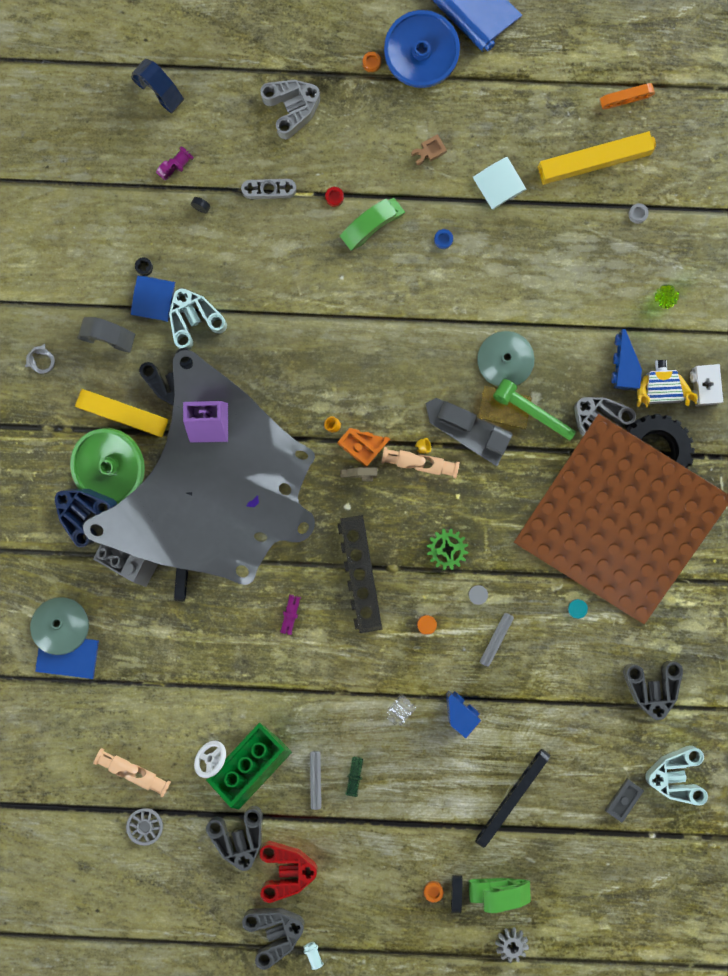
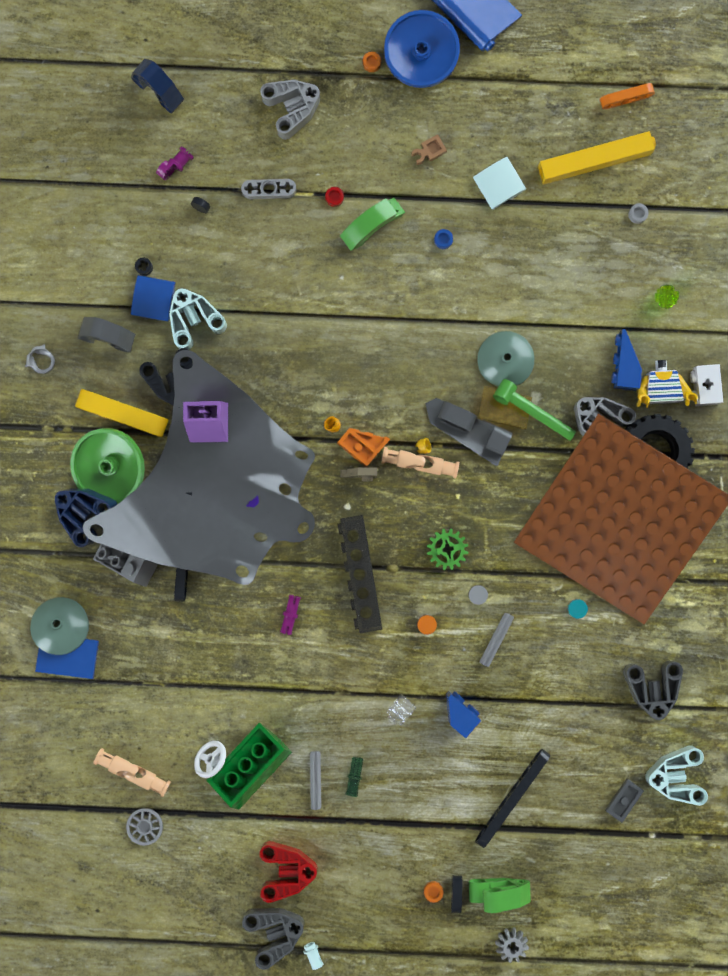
(223, 842): dark grey connector -> none

